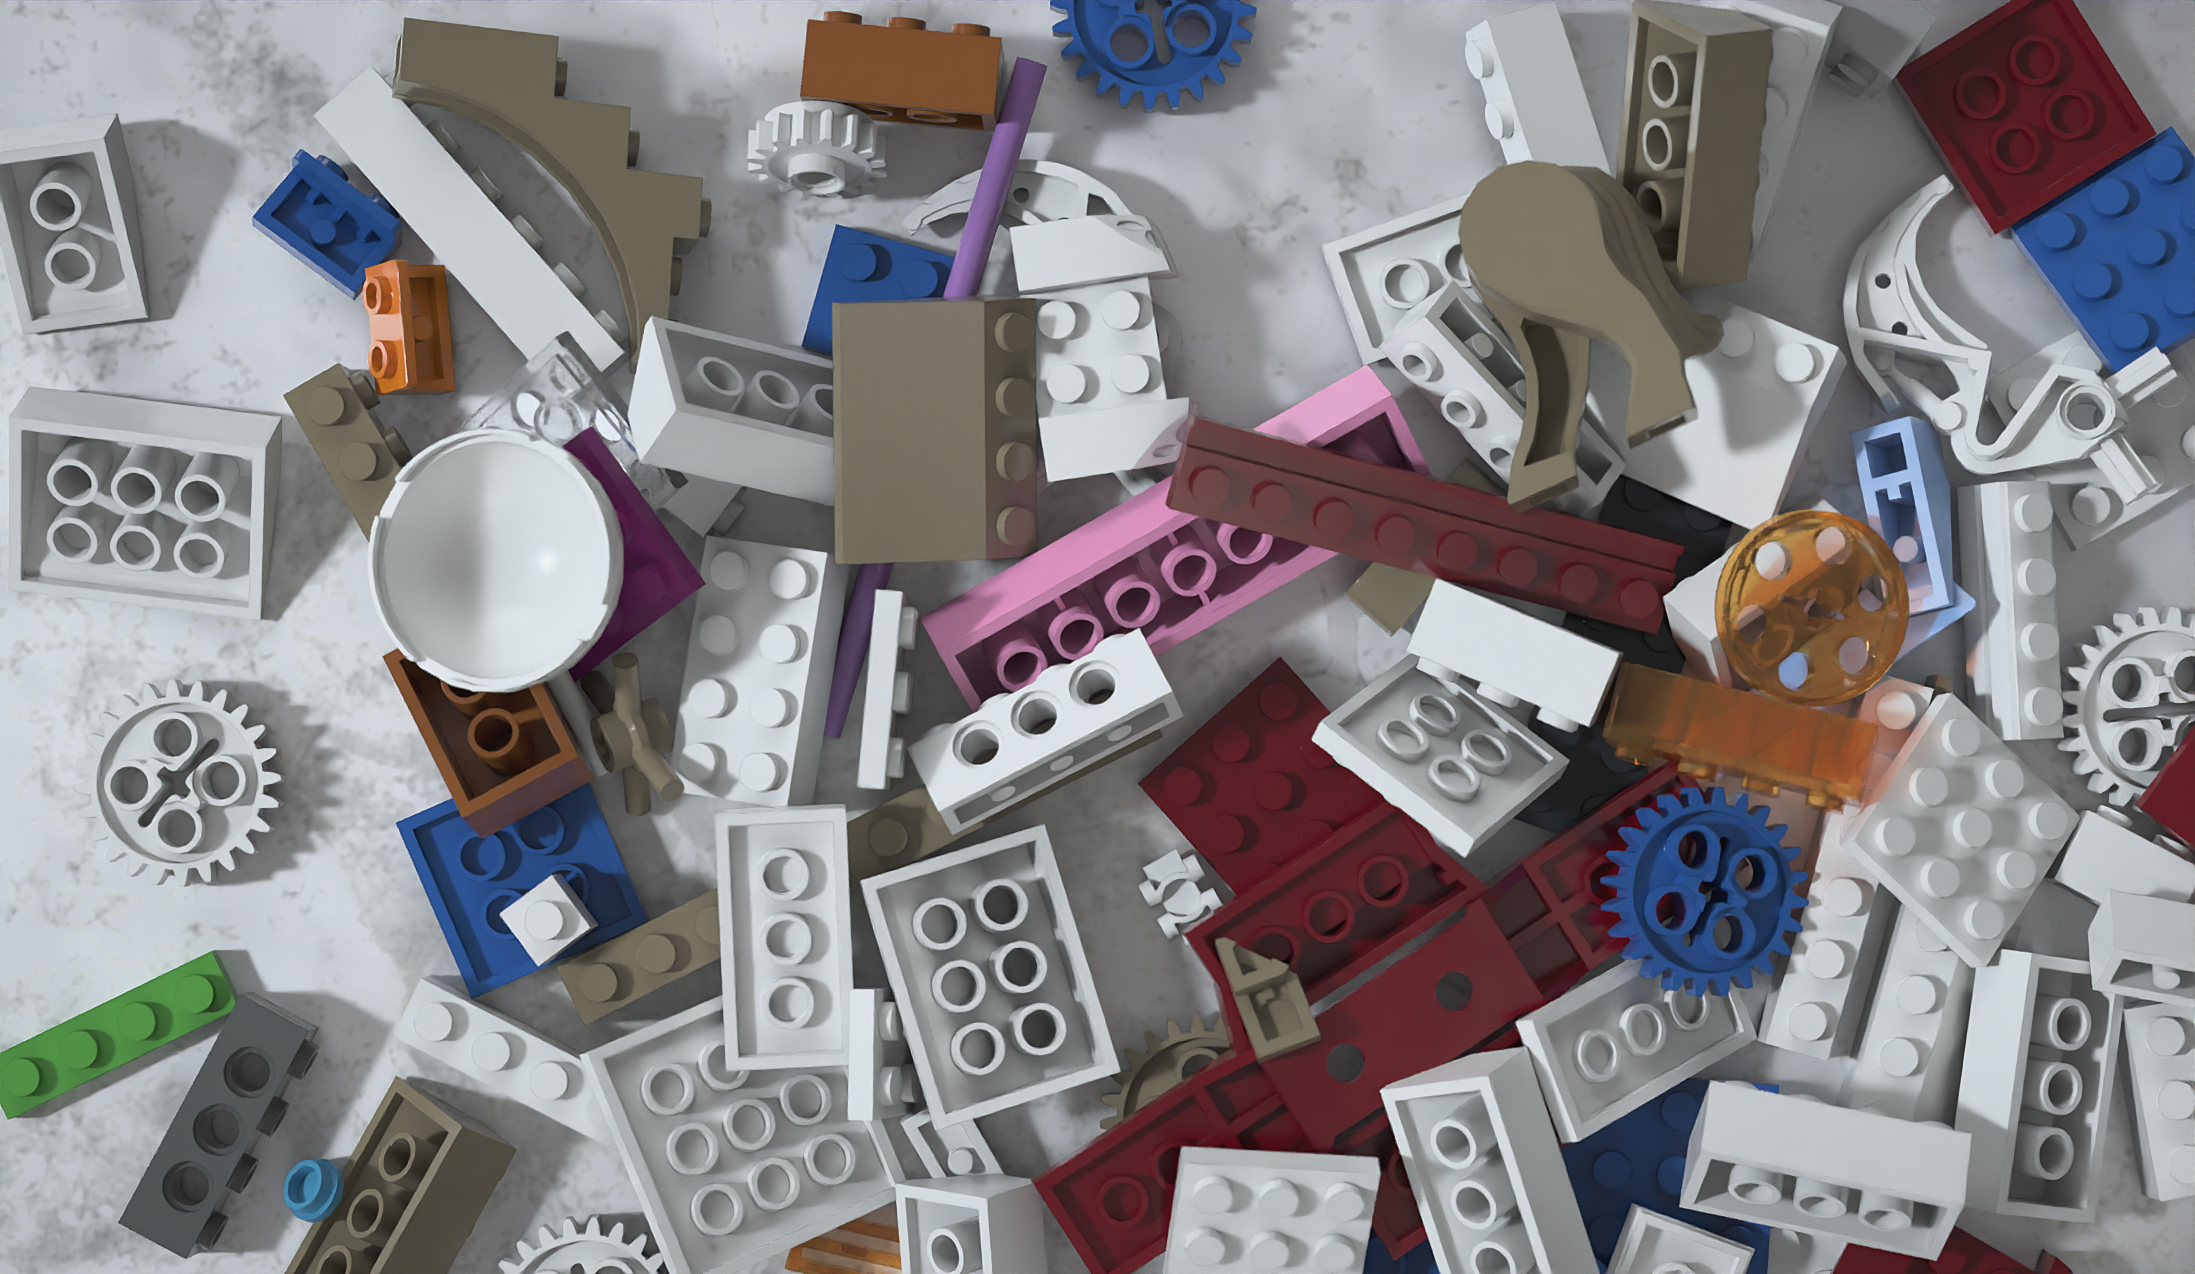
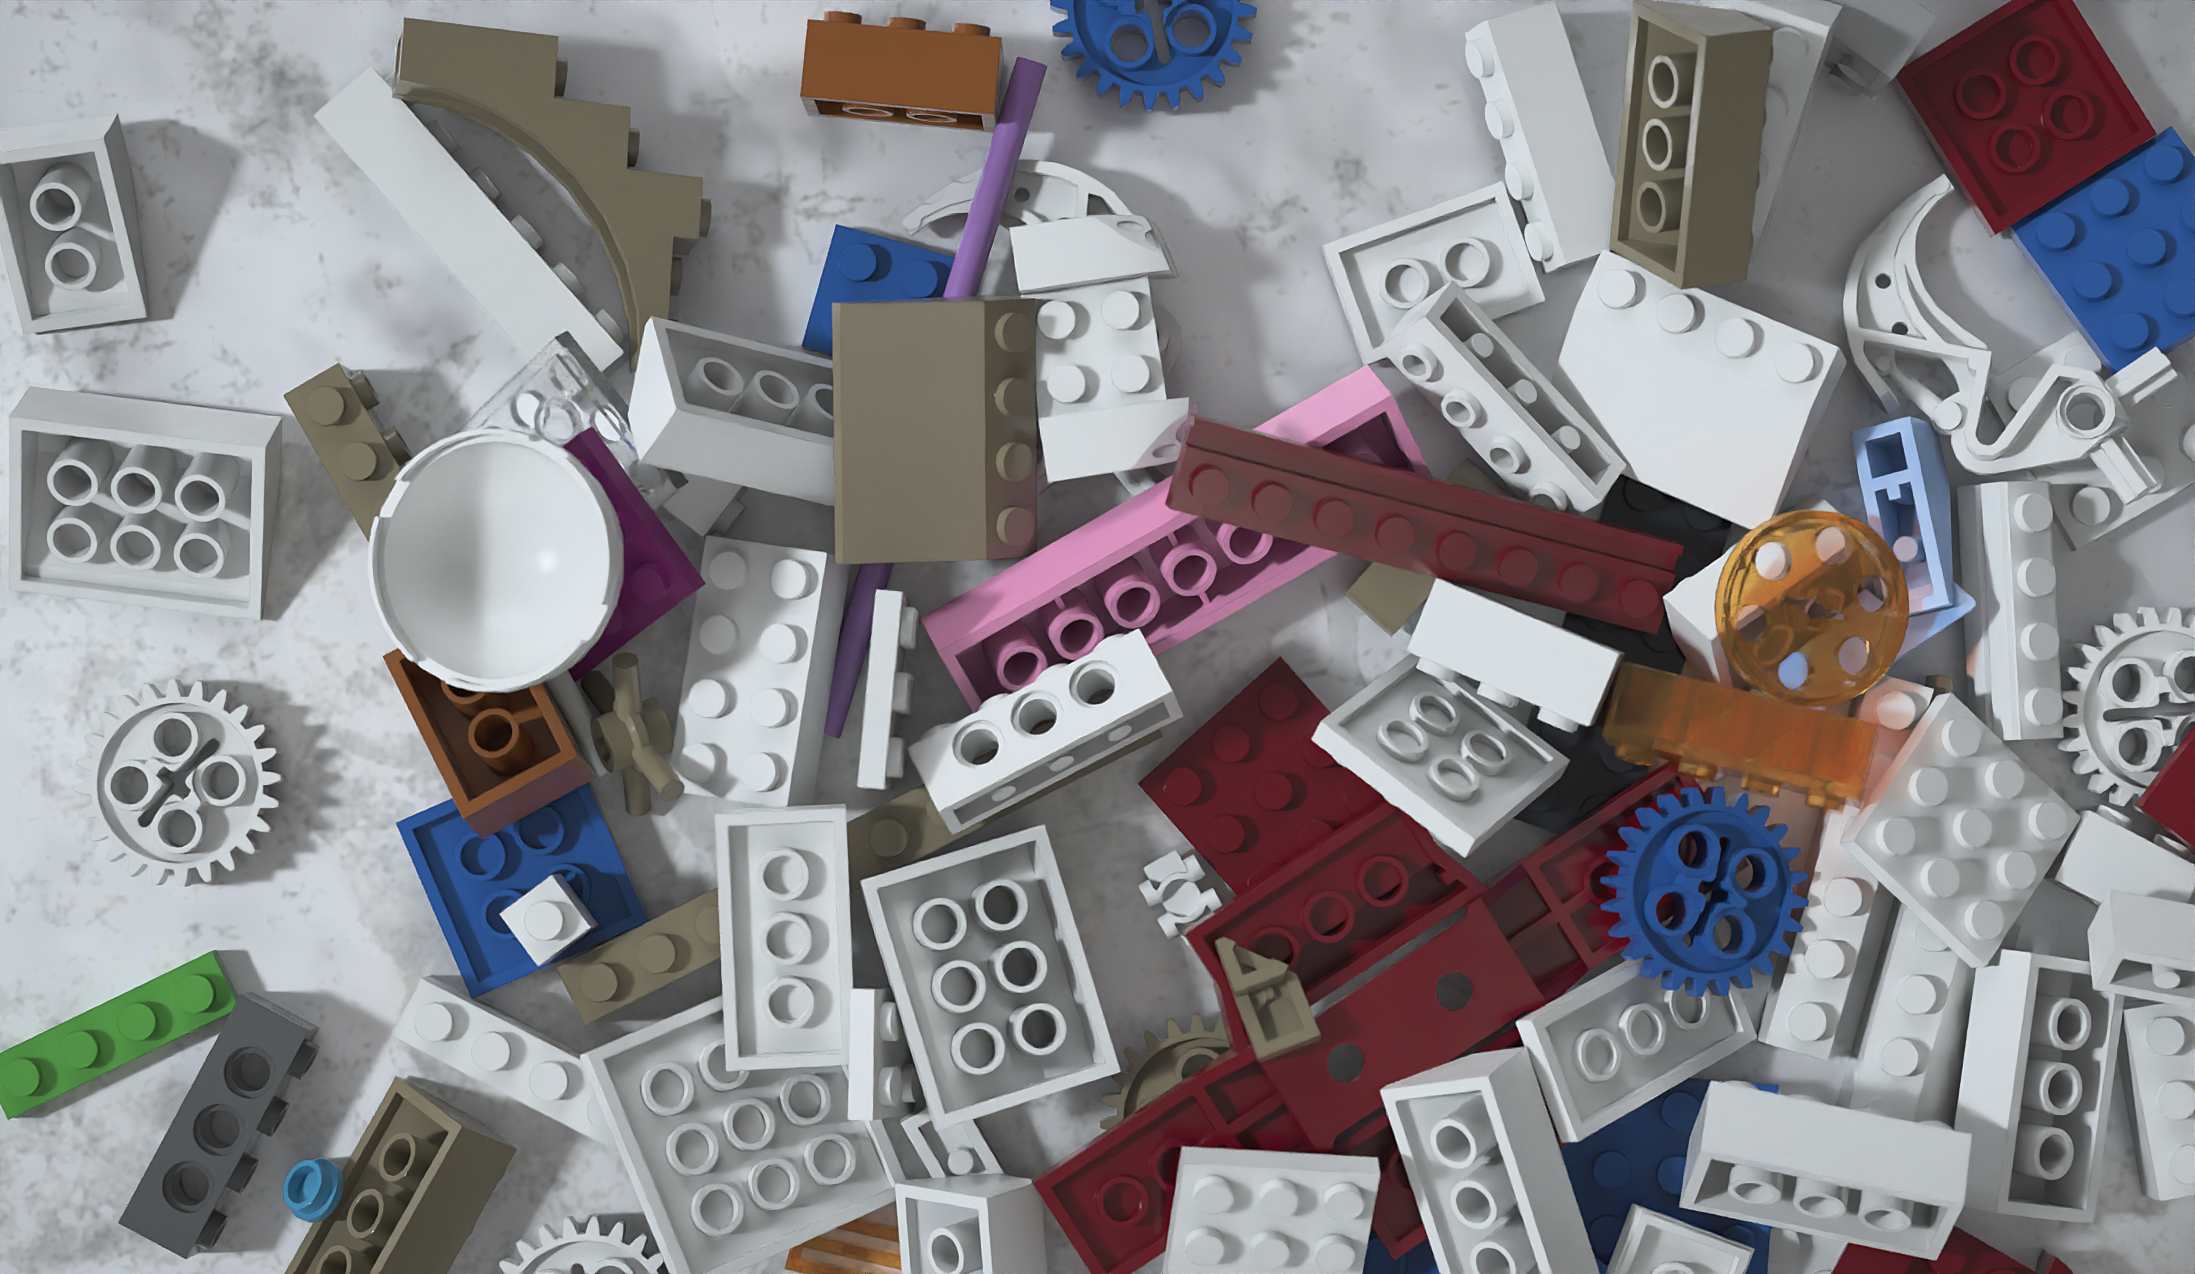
(330, 223): blue bracket -> none
(409, 329): orange bracket -> none
(817, 149): white gear -> none
(1568, 262): dark tan animal -> none

